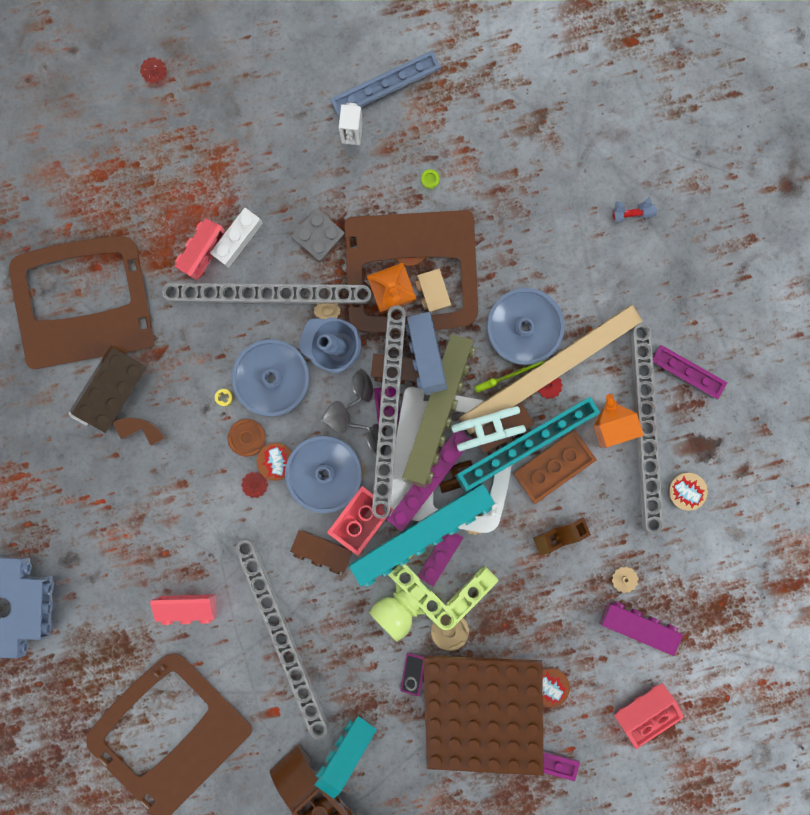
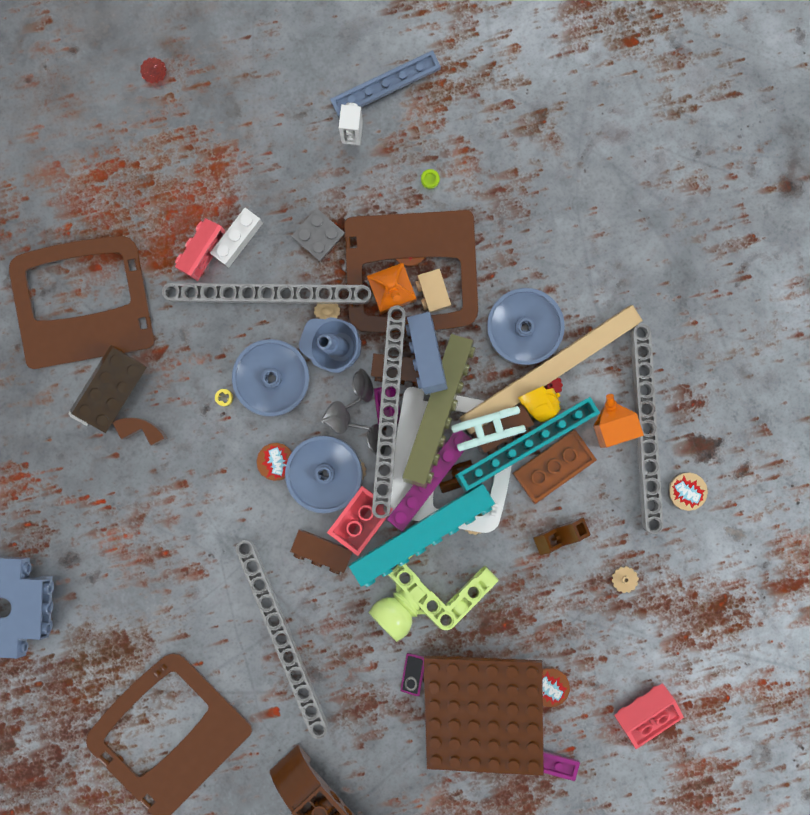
(184, 608): coral slope -> none
(246, 437): dark orange tile -> none
(254, 485): clear red piece -> none
(345, 757): teal brick -> none
(439, 558): magenta plate -> none
(454, 640): tan tile -> none
(494, 382): lime sword -> none
(541, 403): none -> yellow helmet
(640, 628): magenta brick -> none
(645, 210): sand blue piece -> none
(689, 372): magenta plate -> none

